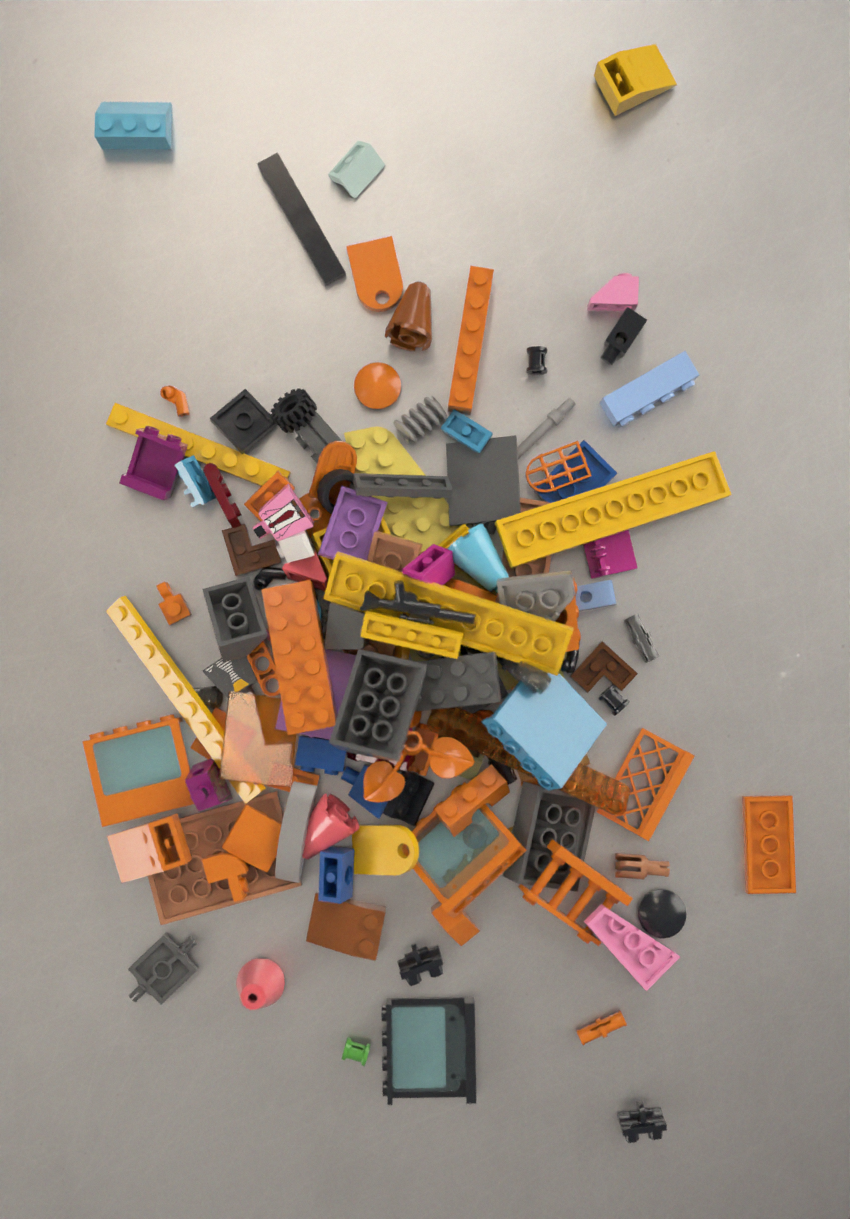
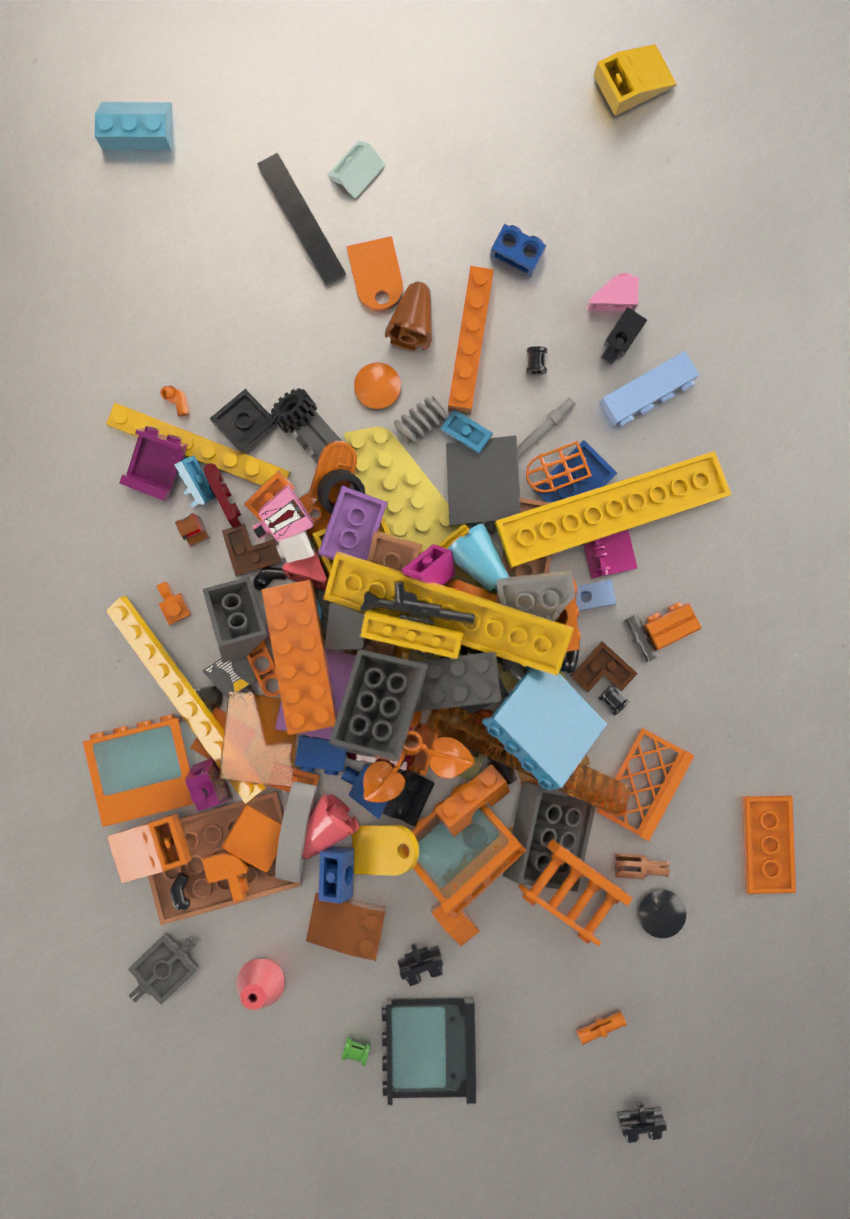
(176, 892): none -> black arm
(192, 529): none -> dark orange leg
(402, 485): dark grey plate -> none
(514, 255): none -> blue brick
(532, 677): clear smoke cone -> none
(633, 948): bright pink wing -> none
(672, 625): none -> orange brick

